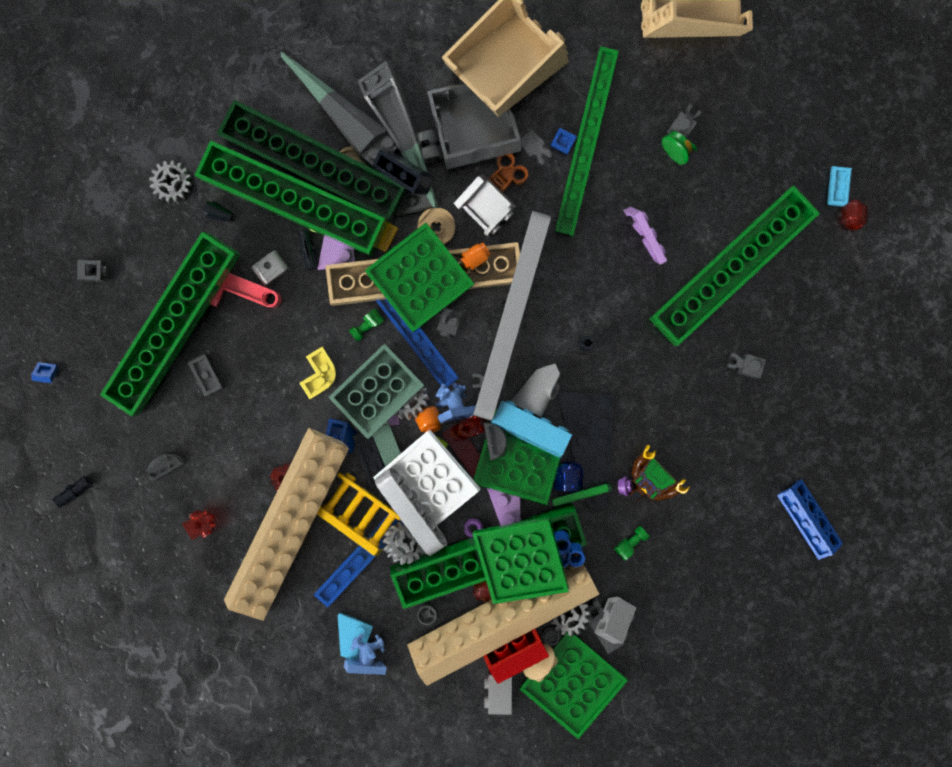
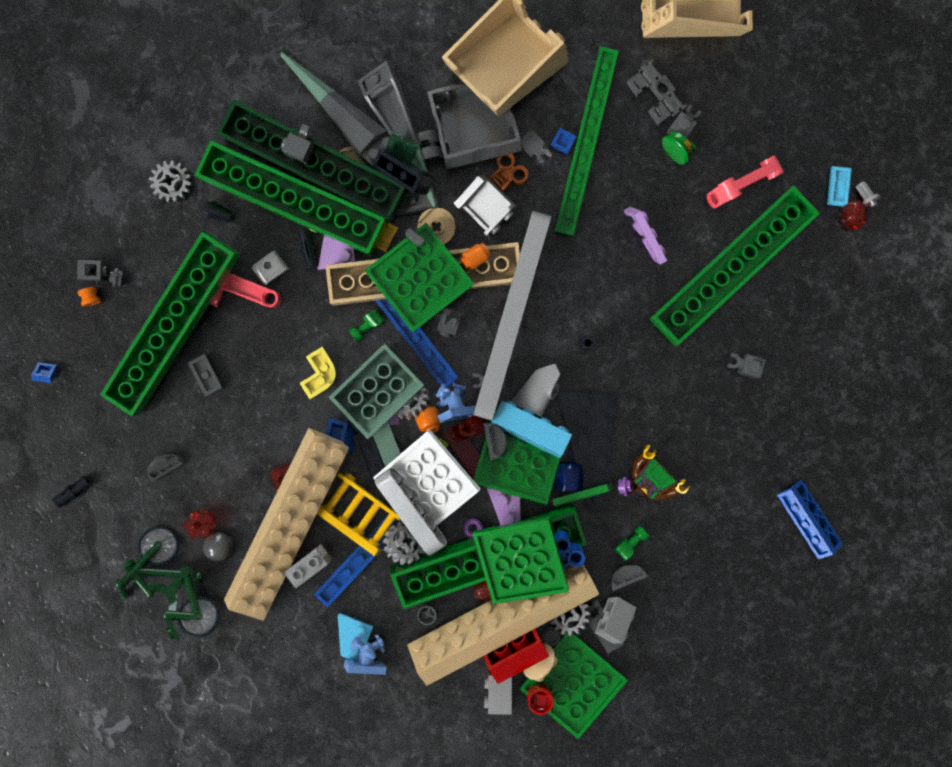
(89, 296): none -> orange wheel
(116, 277): none -> dark grey plate
(157, 548): none -> piece
(218, 546): none -> dark grey hair
(298, 146): none -> dark grey brick
(308, 565): none -> light grey panel
(402, 146): none -> clear green panel
(415, 238): none -> dark grey tile
(540, 699): none -> red wheel
(627, 575): none -> dark grey plate
(652, 76): none -> dark grey piece
(731, 189): none -> coral piece
(868, 196): none -> light grey piece

